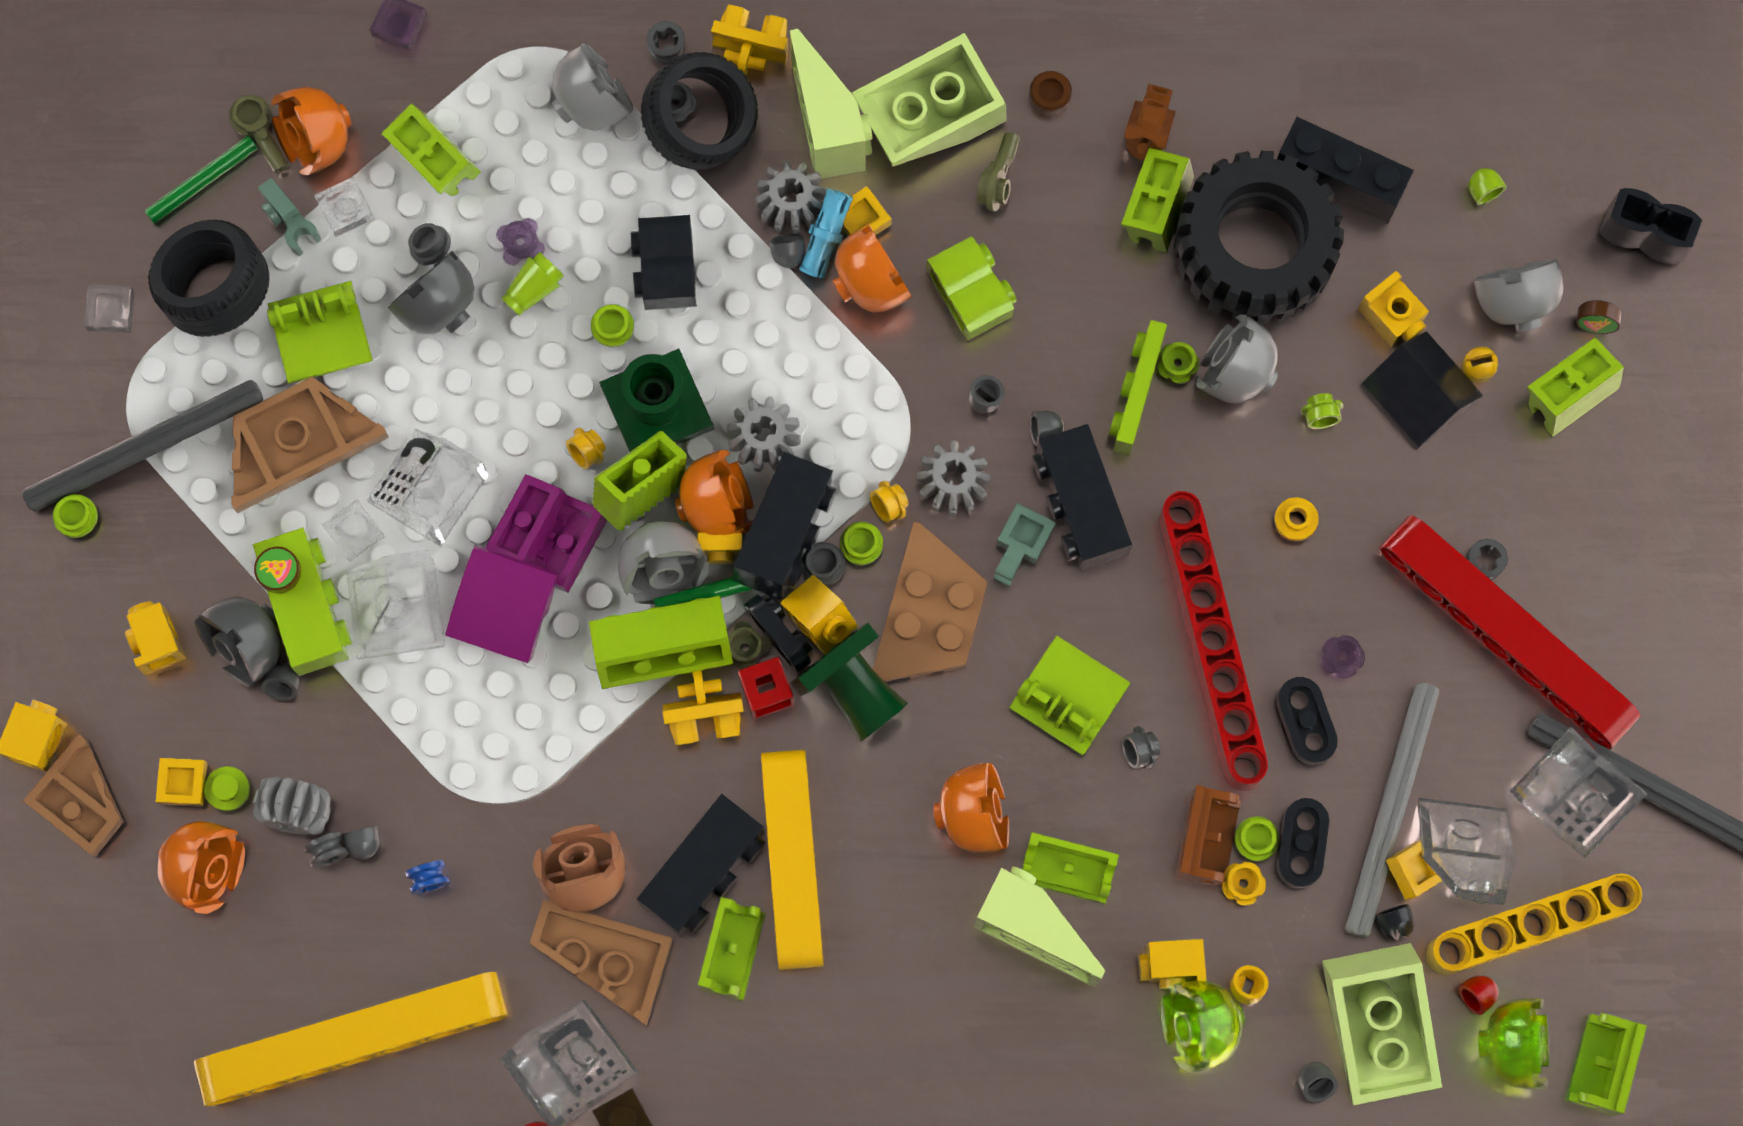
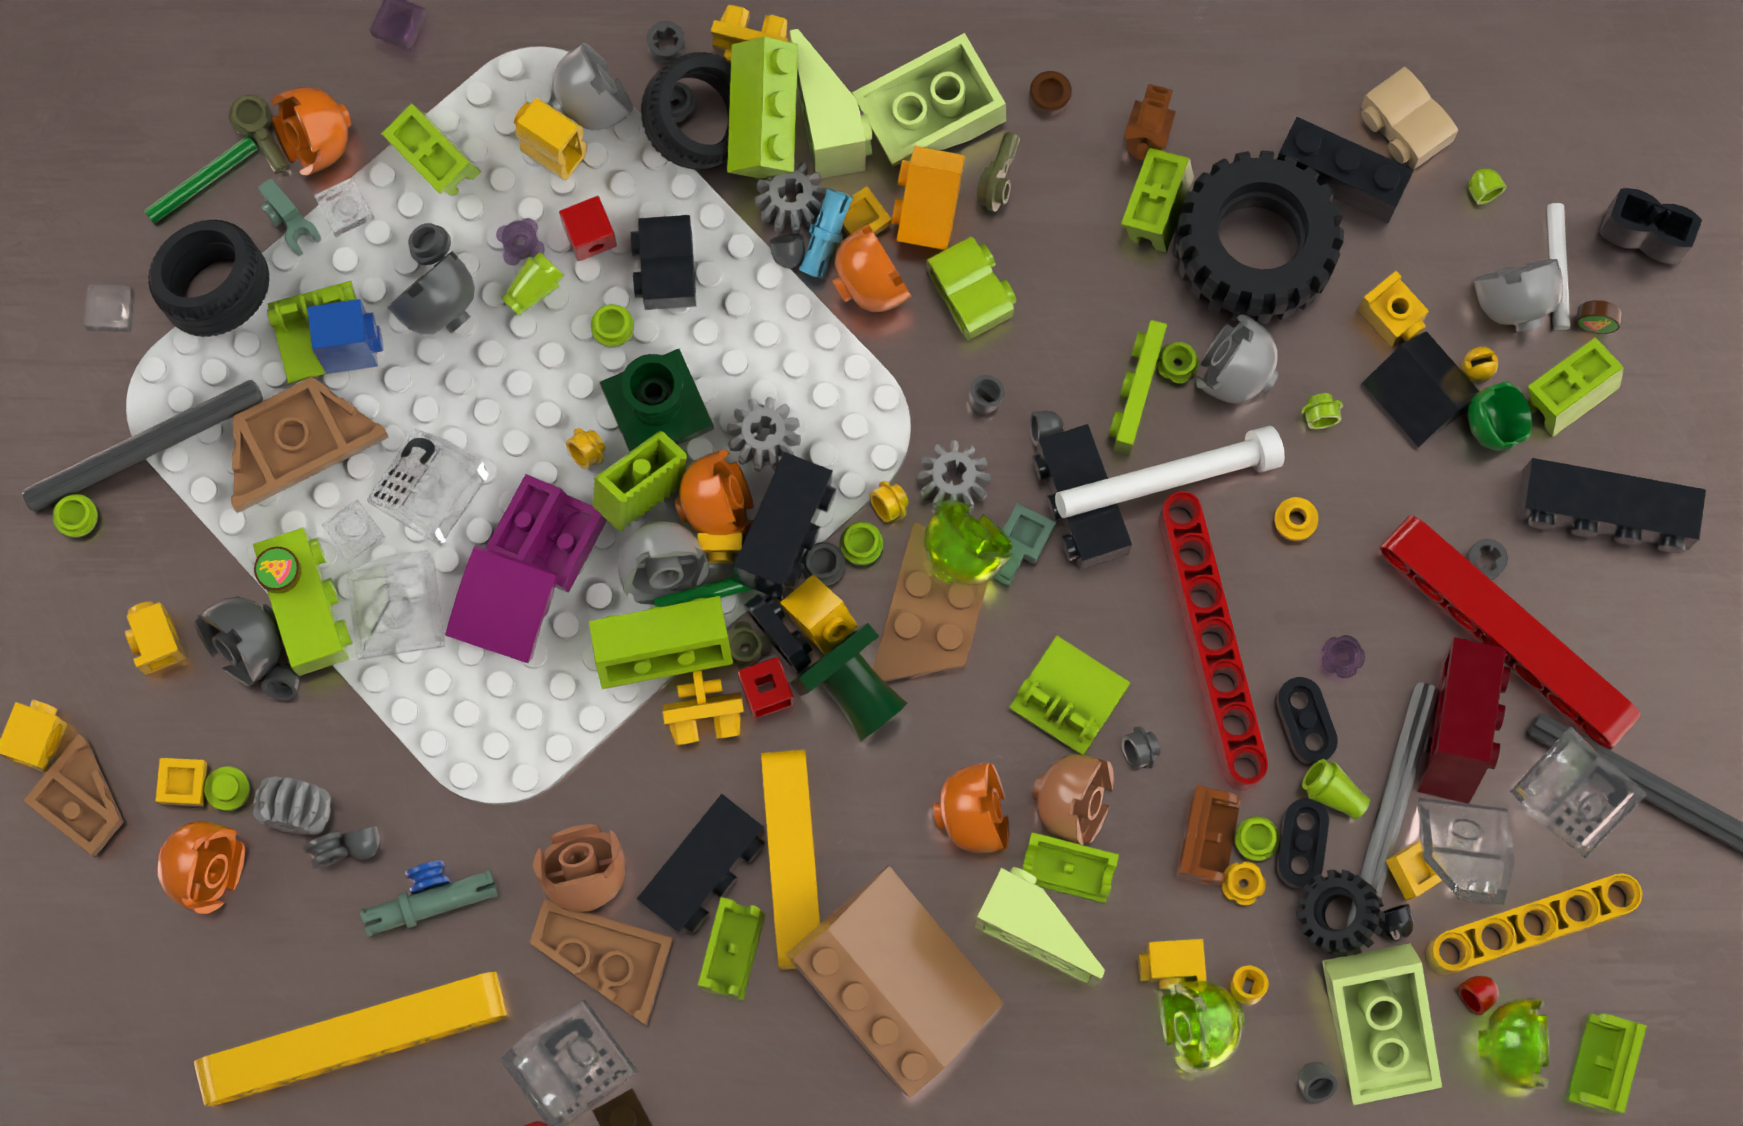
(344, 336): none -> blue brick
(428, 903): none -> sand green pin
(550, 138): none -> yellow brick
(588, 228): none -> red piece
(762, 108): none -> lime brick
(896, 981): none -> medium nougat slope
(929, 198): none -> light orange brick
(965, 547): none -> clear neon green cylinder
(1072, 797): none -> nougat cylinder
(1261, 450): none -> white piece
(1333, 788): none -> lime cone
(1365, 921): none -> black tyre
(1408, 118): none -> tan brick
(1465, 720): none -> dark red wedge
(1500, 416): none -> green hair
(1558, 251): none -> white bar
(1611, 505): none -> black brick

